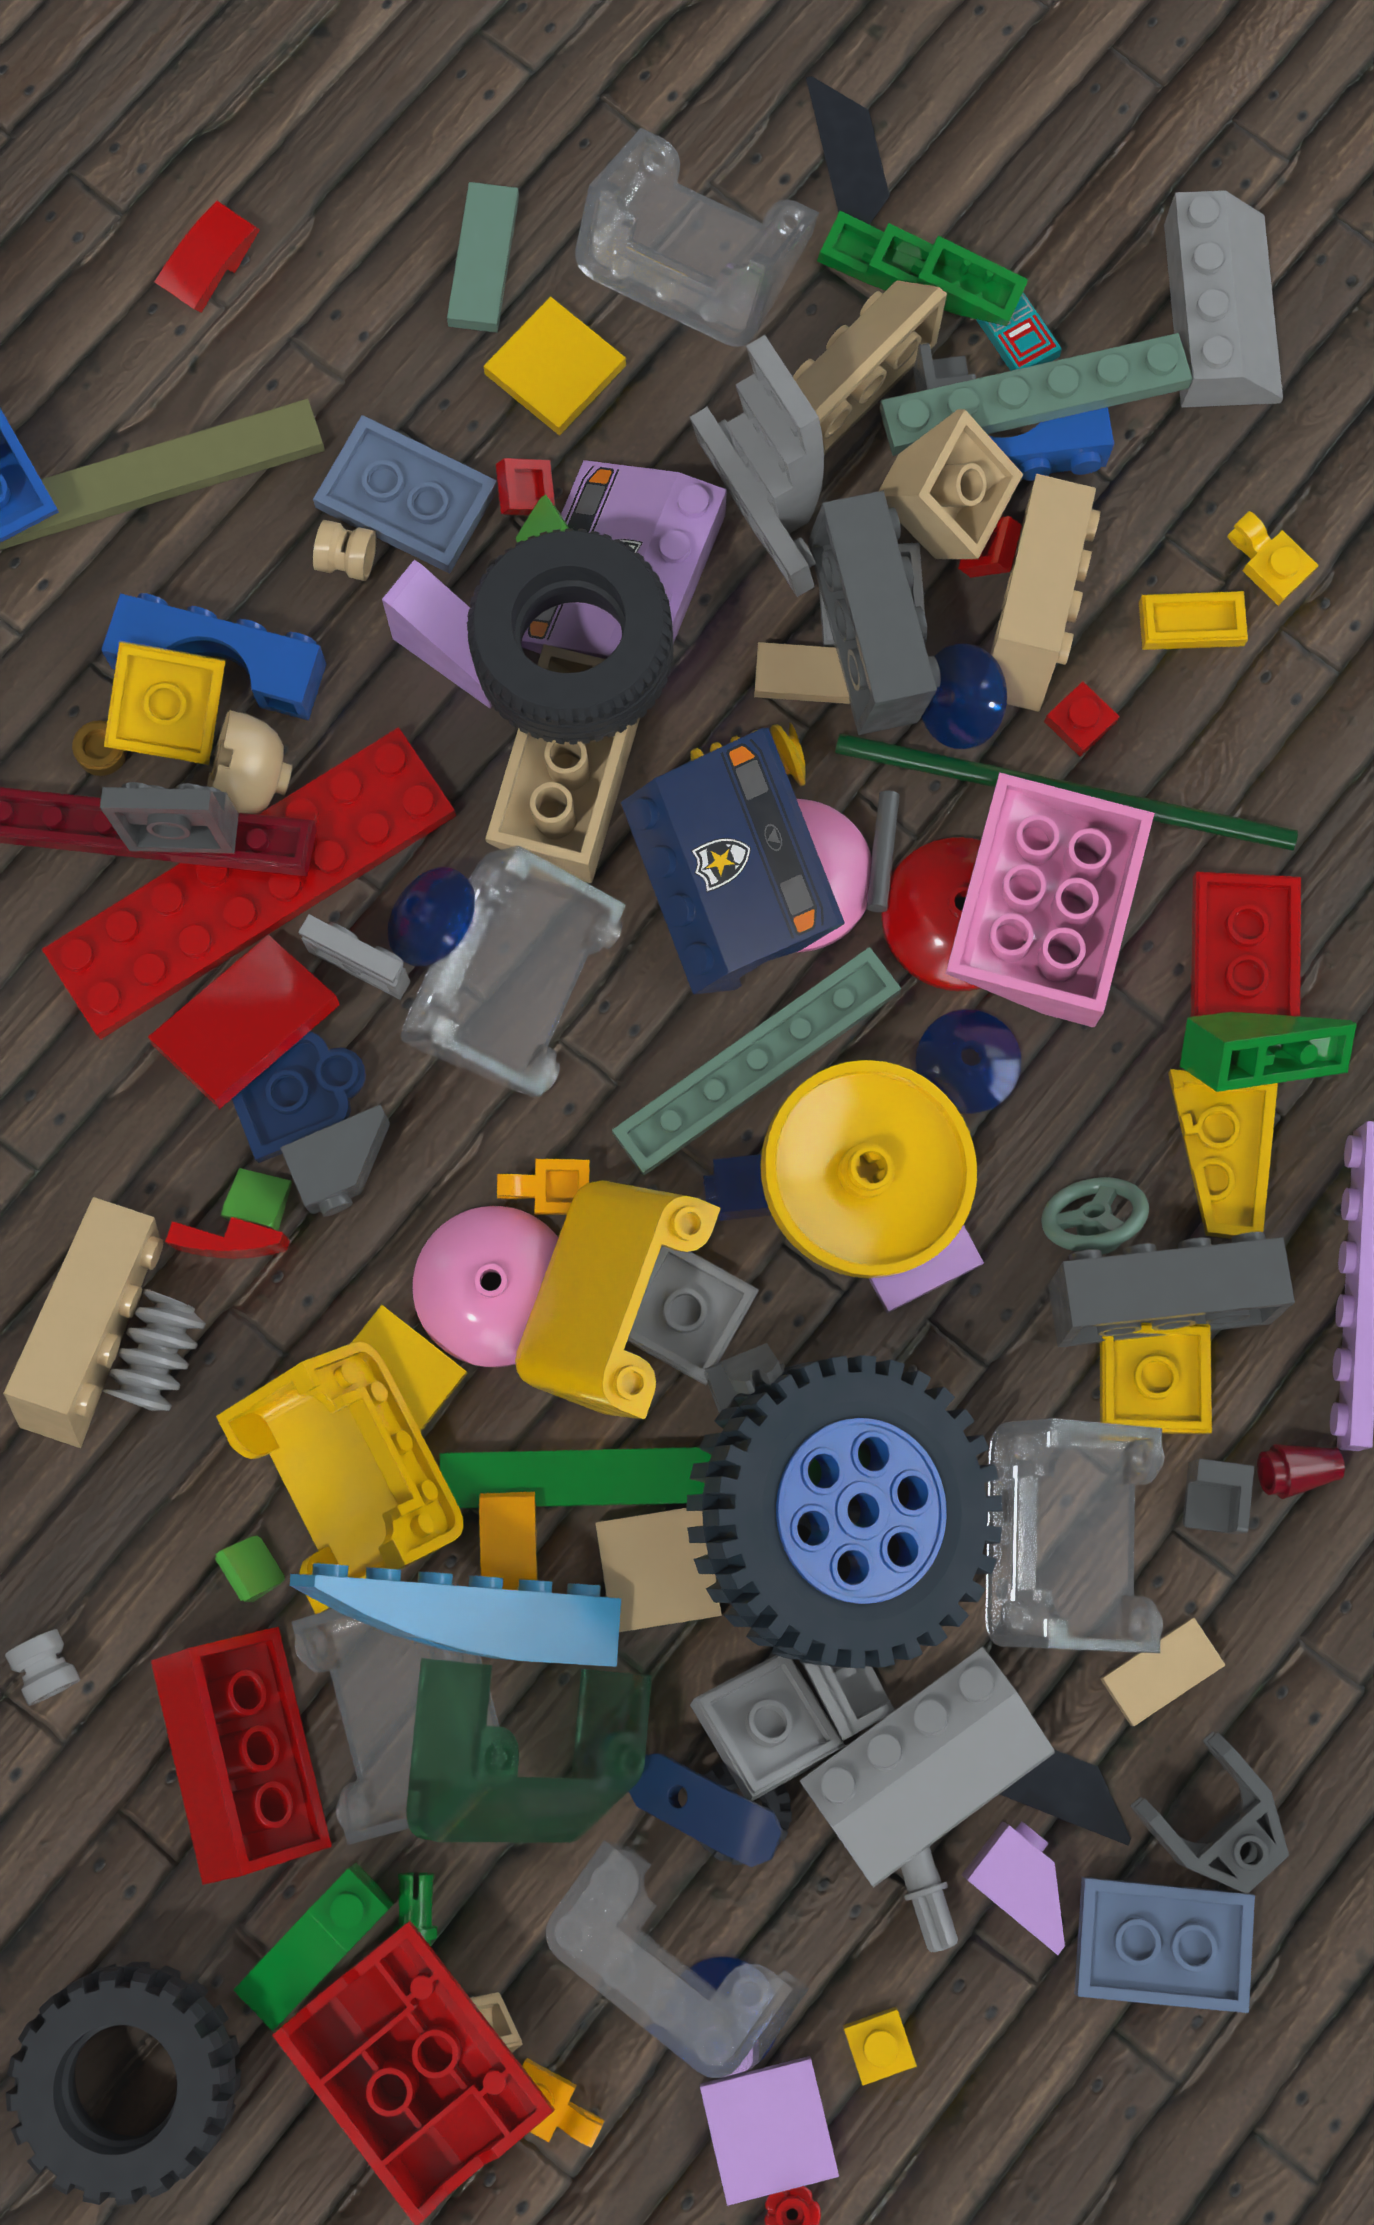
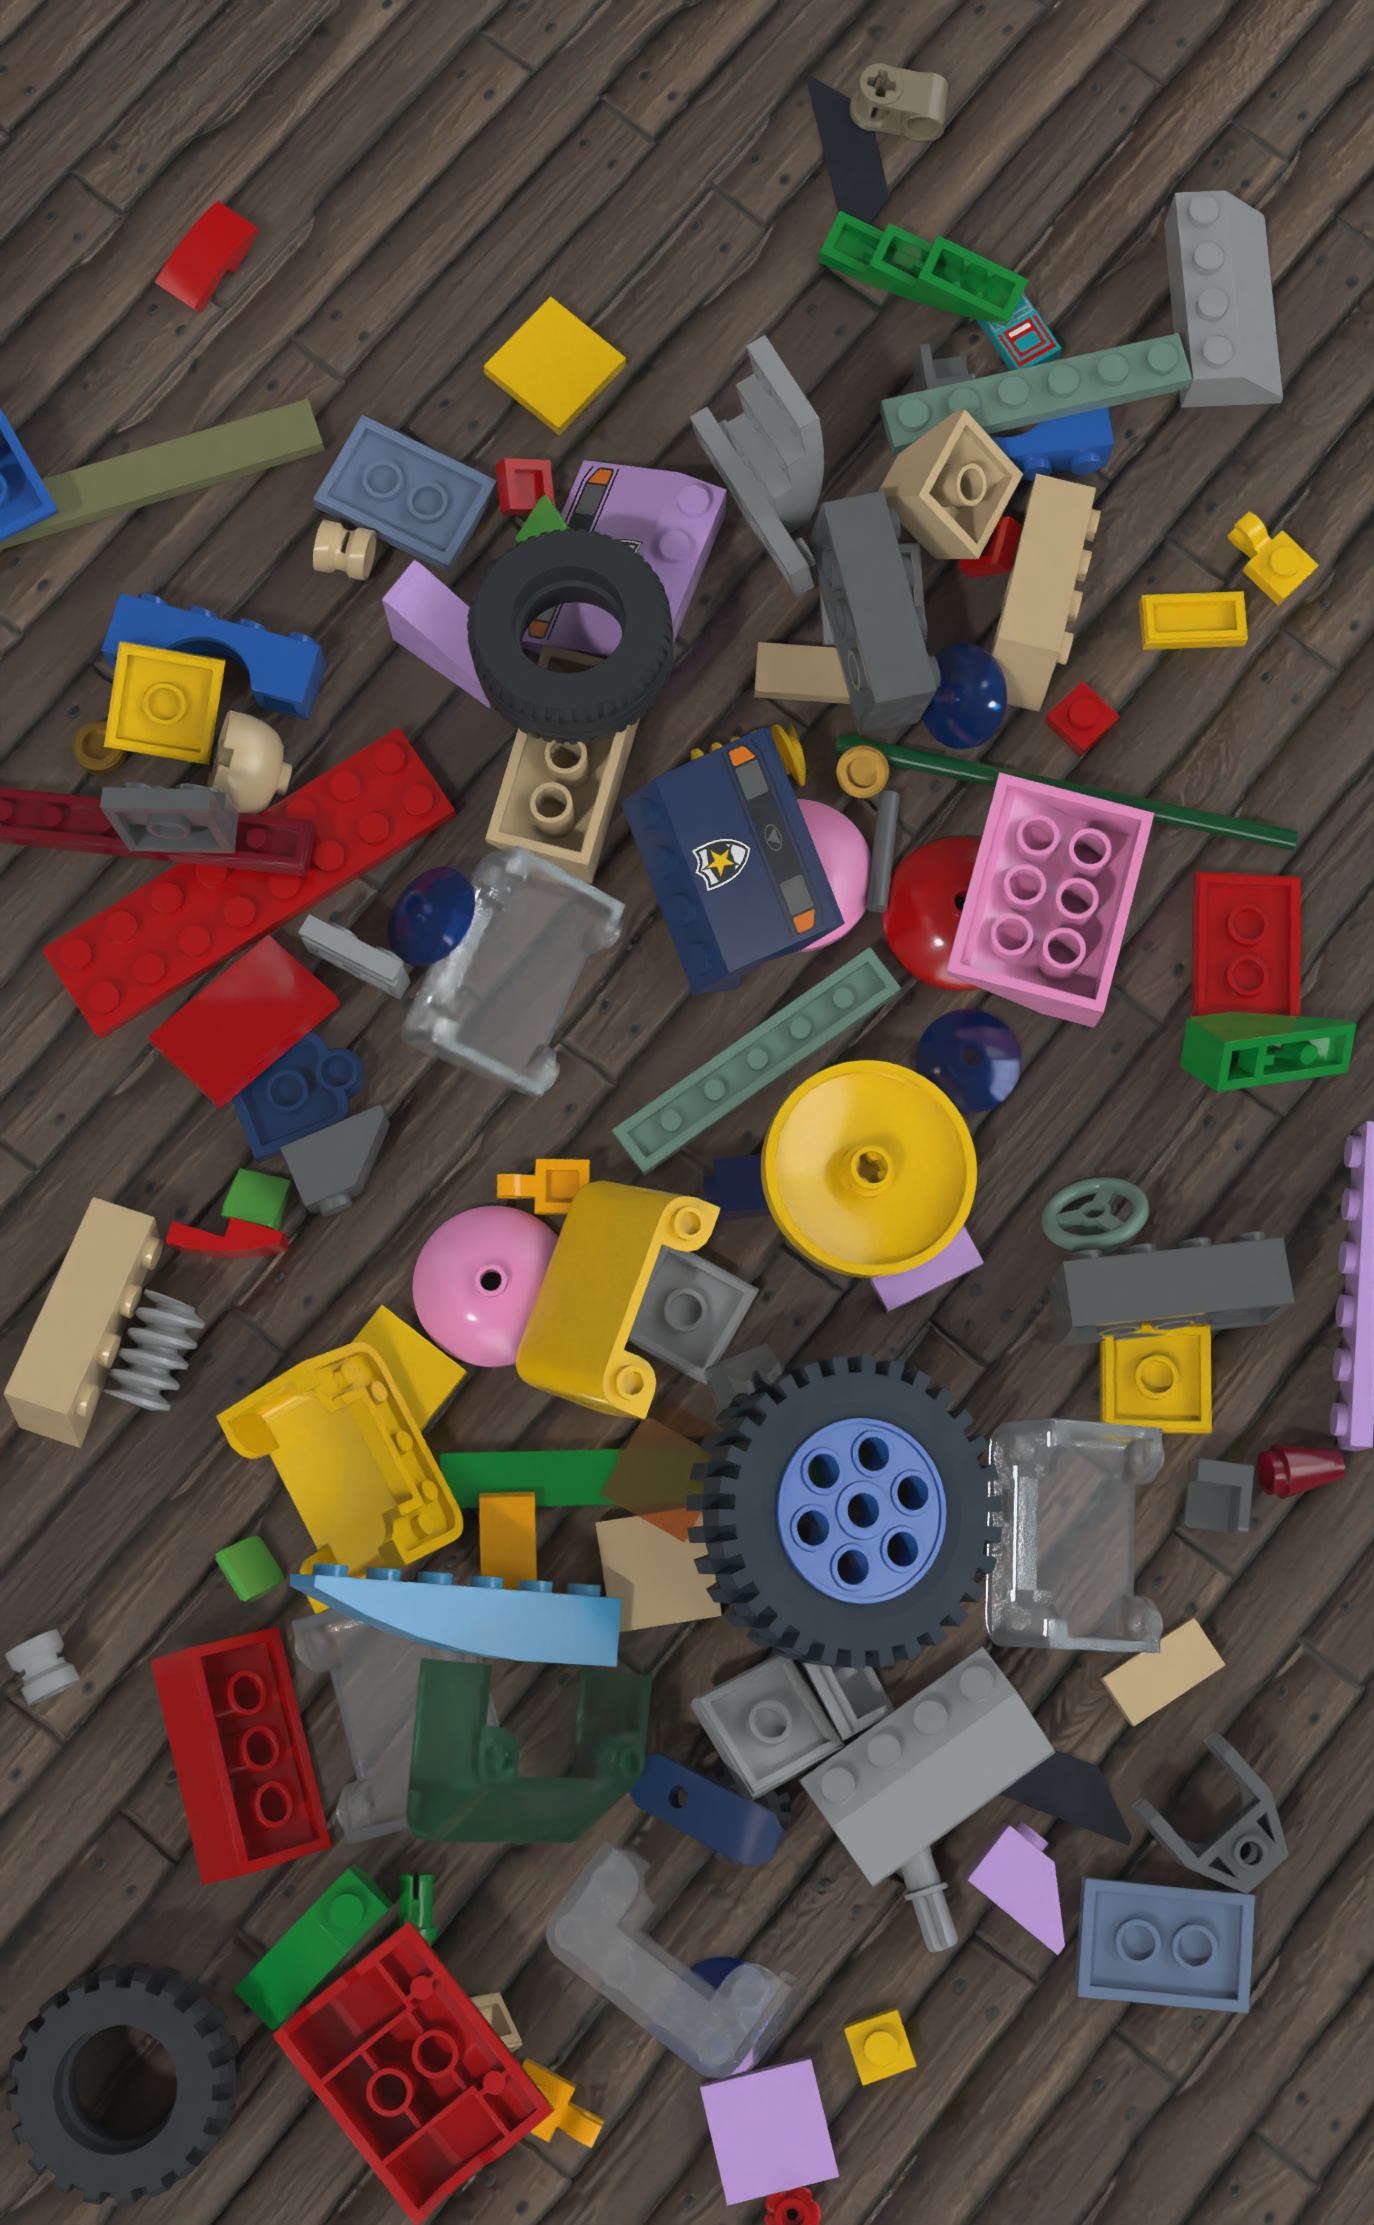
(483, 257): sand green tile -> none
(656, 1479): none -> clear orange piece
(684, 249): clear windscreen -> none
(862, 770): none -> pearl gold tile
(870, 355): tan slope -> none
(906, 101): none -> dark tan piece
(1227, 1151): yellow wing -> none

